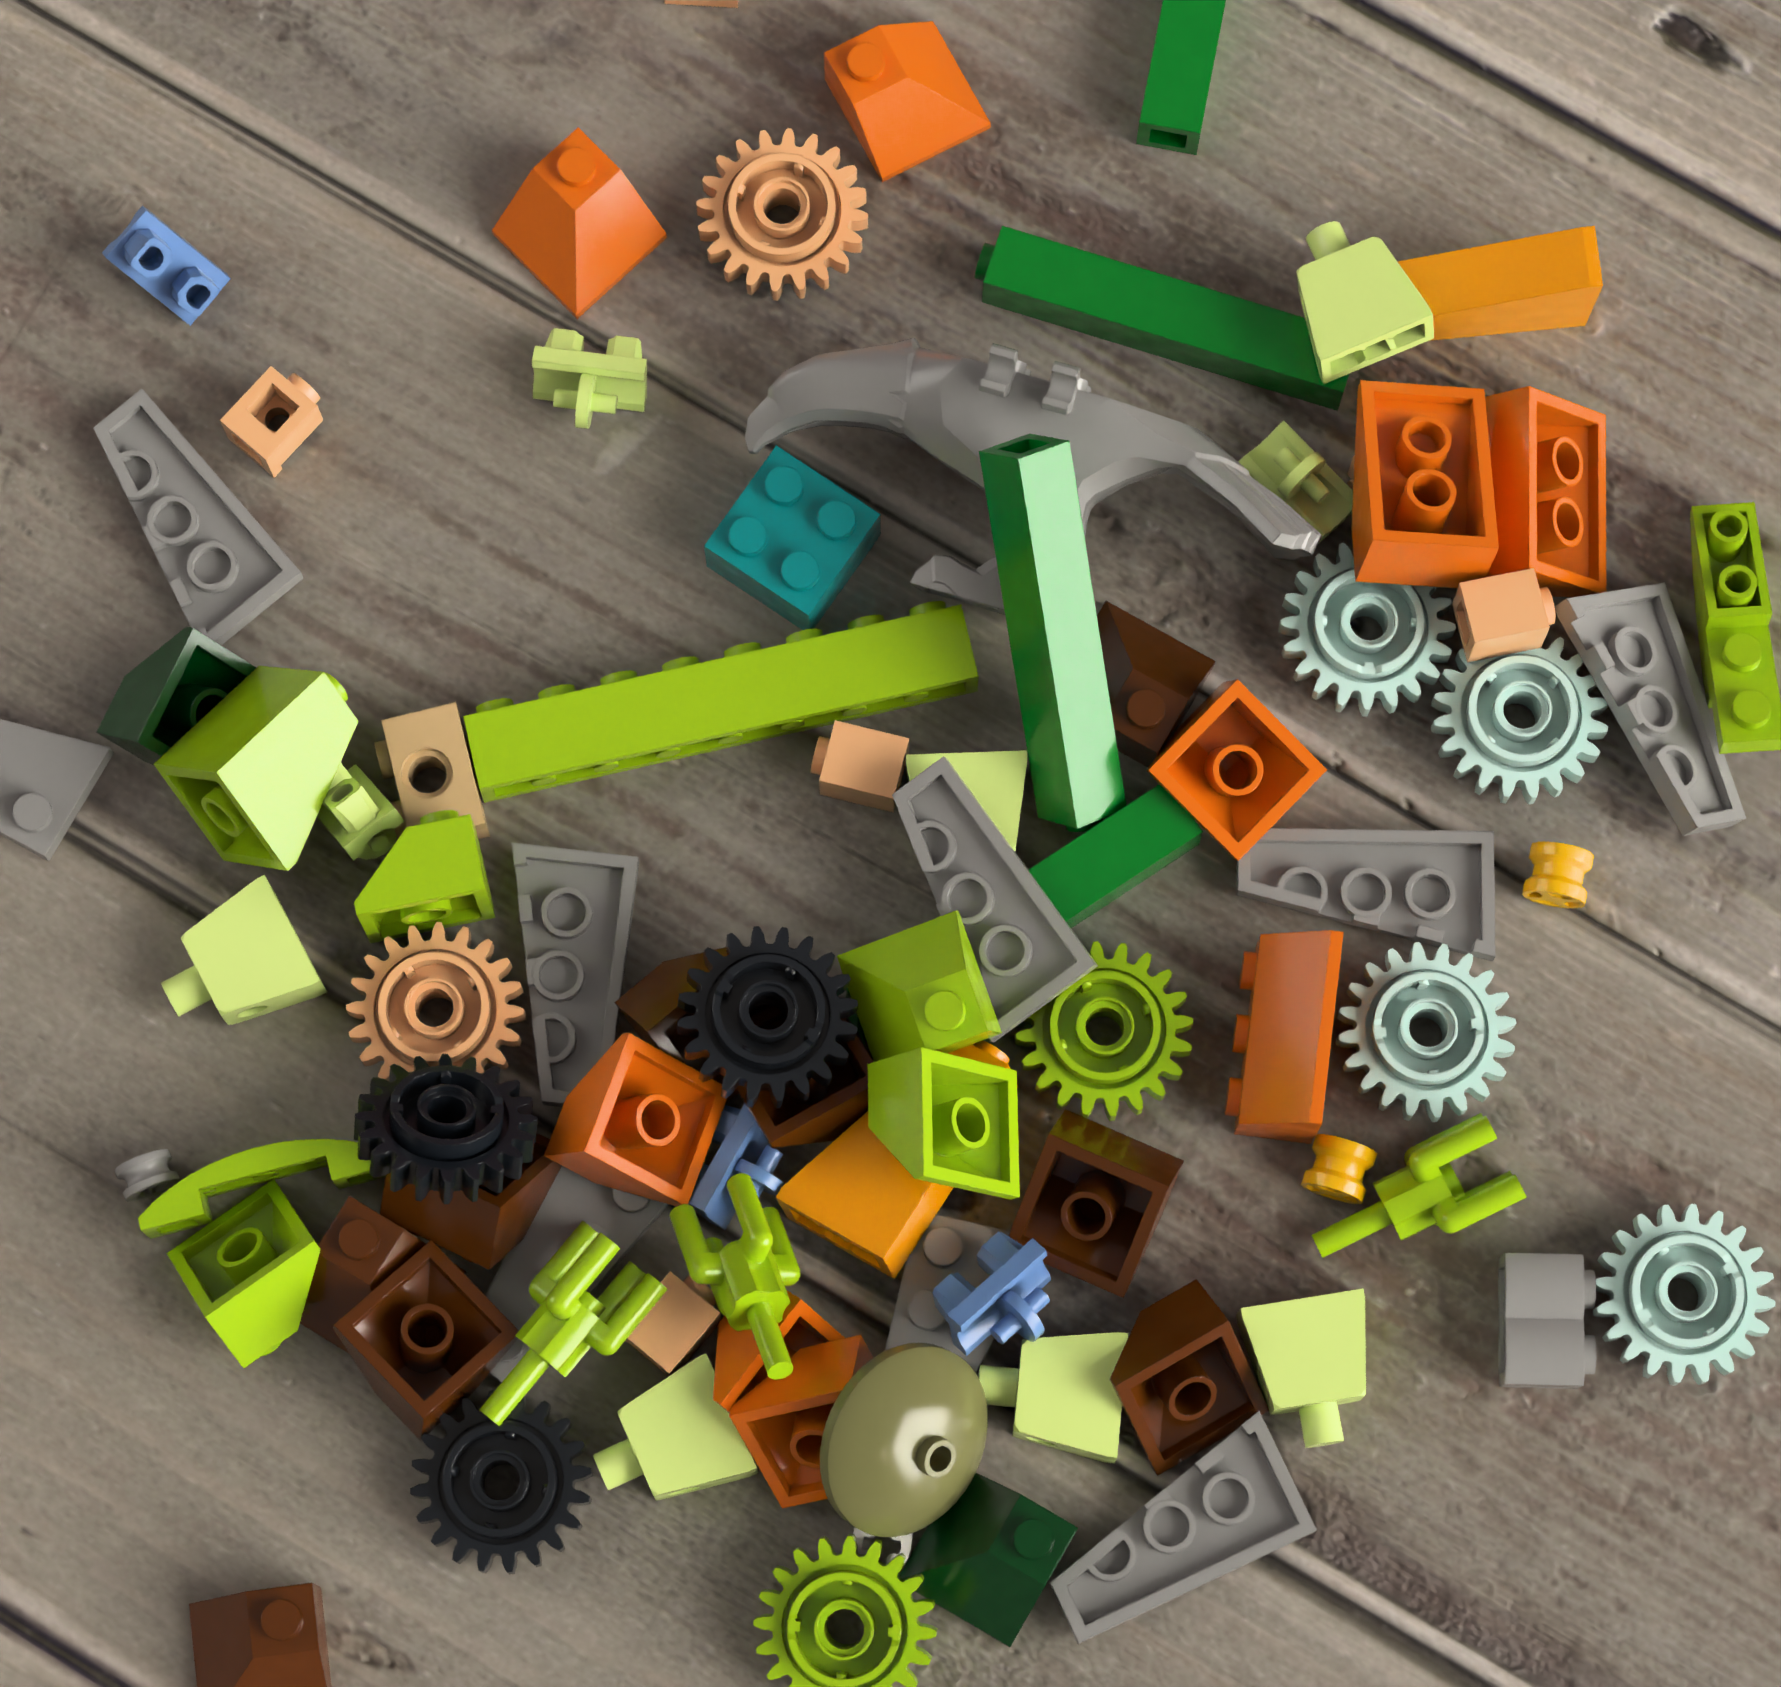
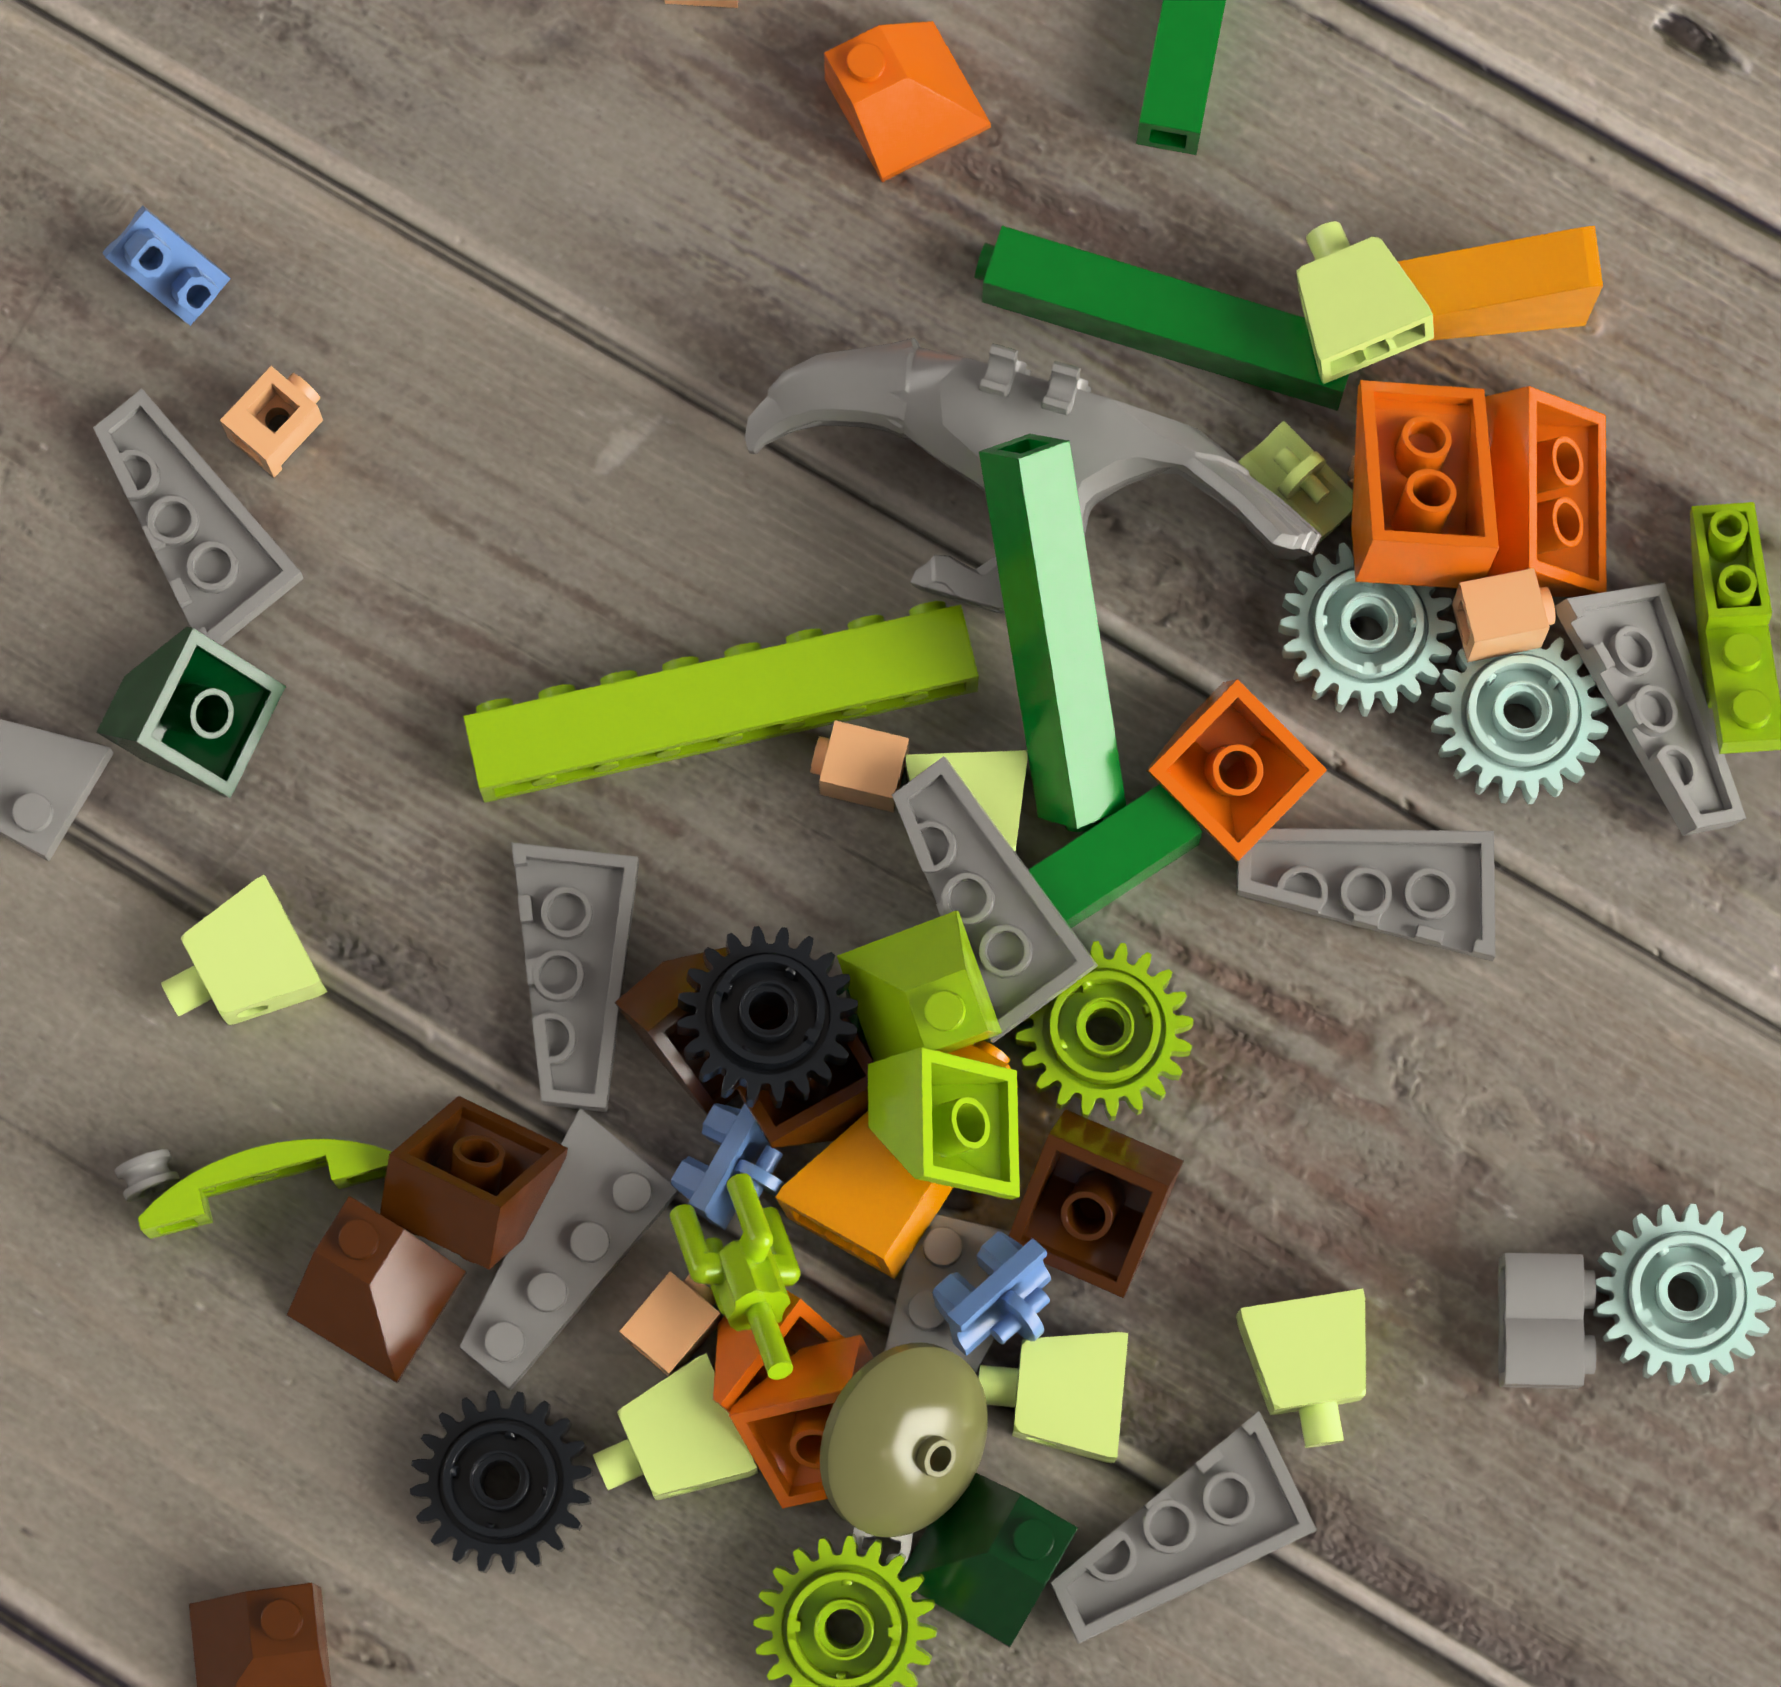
(251, 1272): lime slope -> none
(262, 764): slope -> none
(359, 815): yellowish green hips -> none
(424, 741): tan brick -> none
(425, 1338): reddish brown slope -> none
(427, 879): lime slope -> none
(429, 972): light nougat gear -> none
(445, 1128): black gear -> none
(573, 1319): lime plant -> none
(578, 224): orange slope -> none
(590, 379): yellowish green hips -> none
(638, 1123): orange slope -> none
(789, 250): light nougat gear -> none
(792, 539): teal brick -> none
(1148, 681): reddish brown slope -> none
(1184, 1378): reddish brown slope -> none
(1285, 1035): orange slope -> none
(1338, 1169): yellow wheel -> none
(1428, 1191): lime plant -> none
(1433, 992): light aqua gear -> none
(1557, 874): yellow wheel -> none

